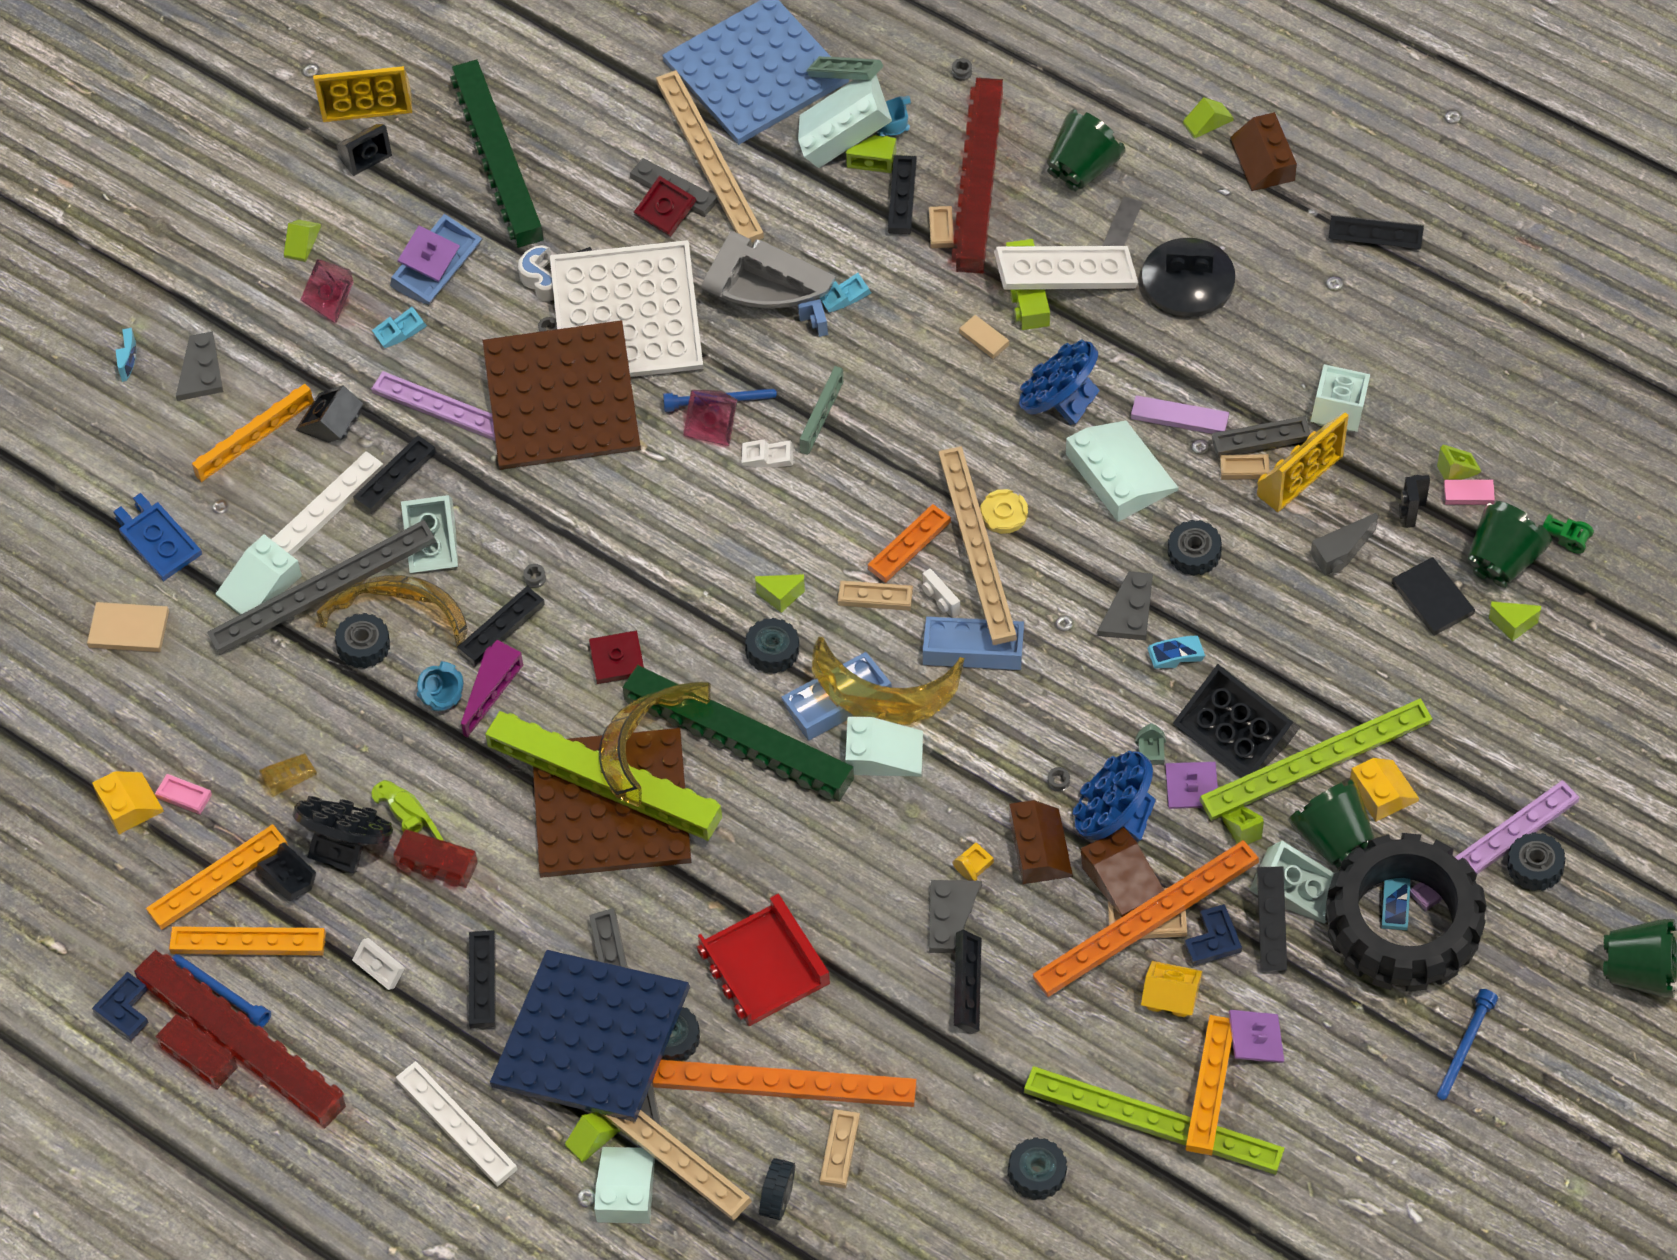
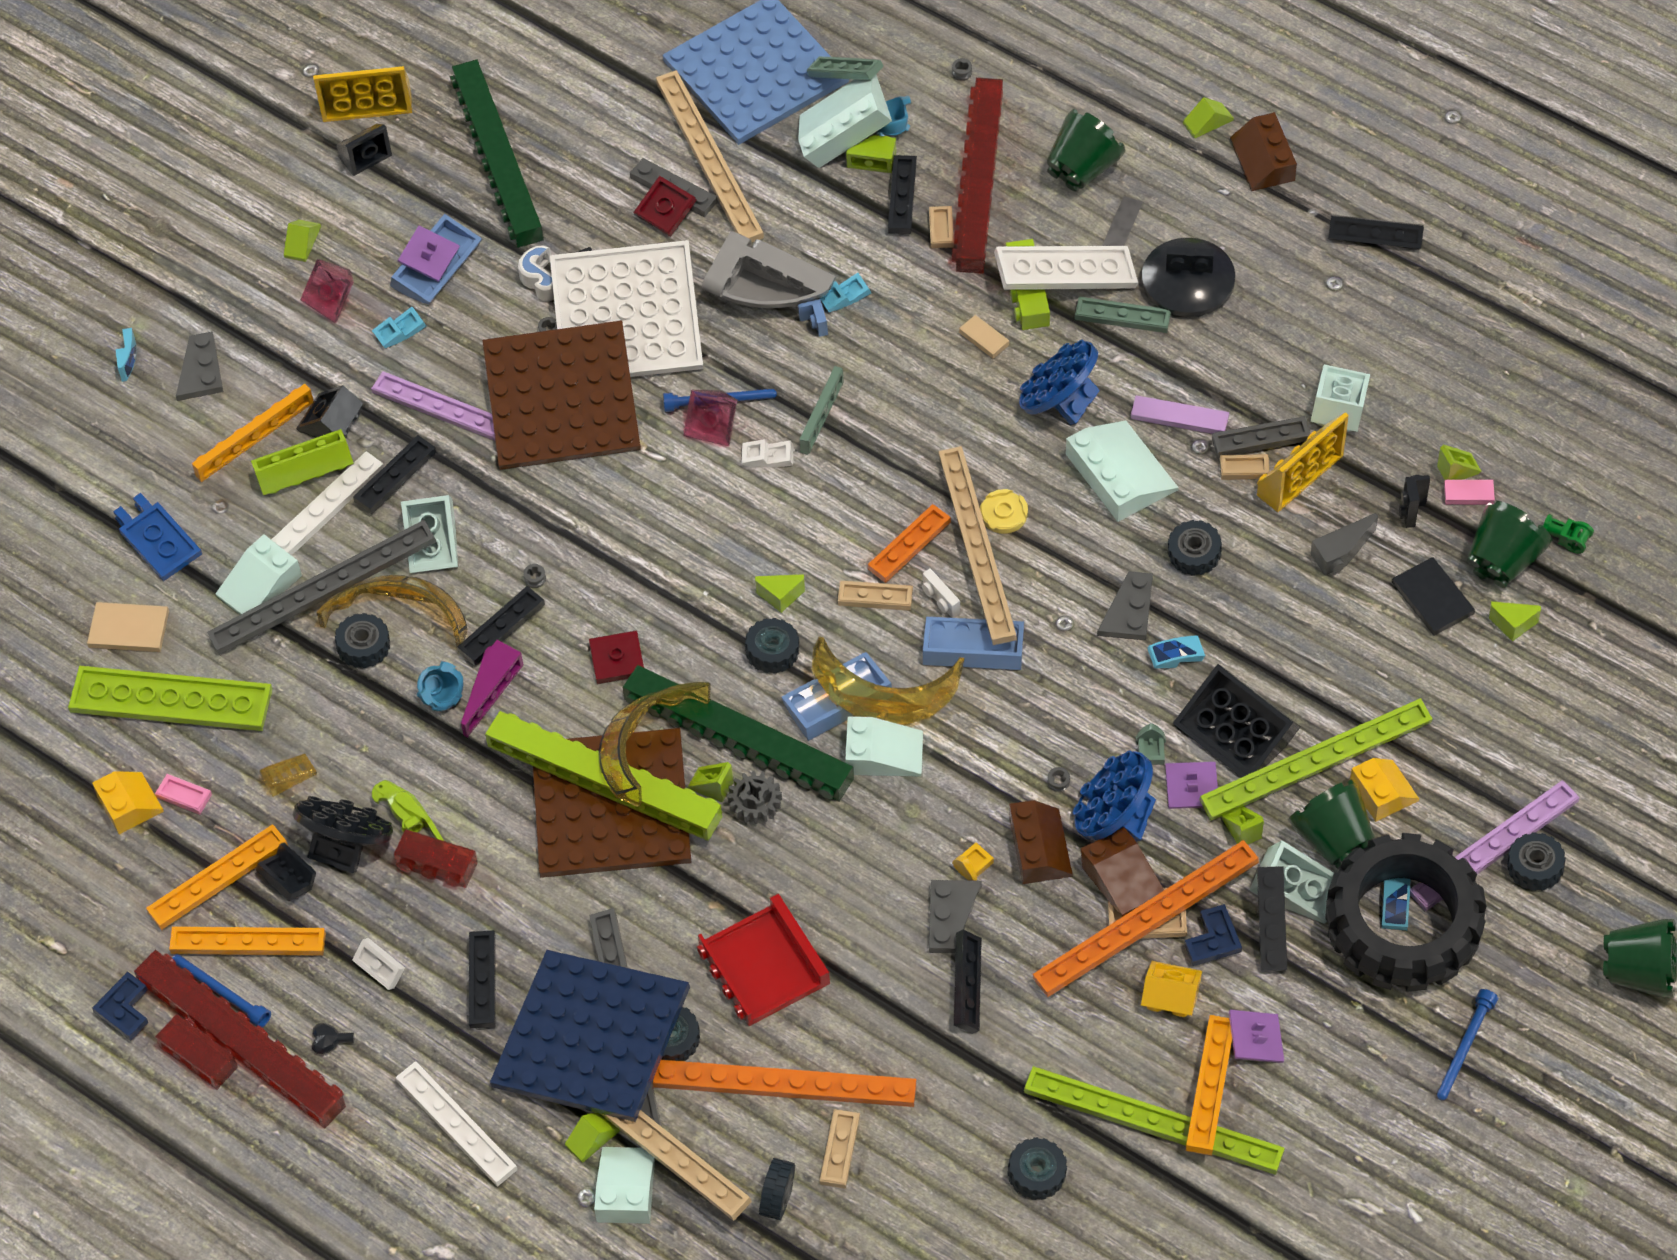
(170, 698): none -> lime plate
(302, 462): none -> lime brick
(328, 1038): none -> black rock
(713, 780): none -> lime slope
(747, 804): none -> dark grey gear
(1122, 314): none -> sand green tile

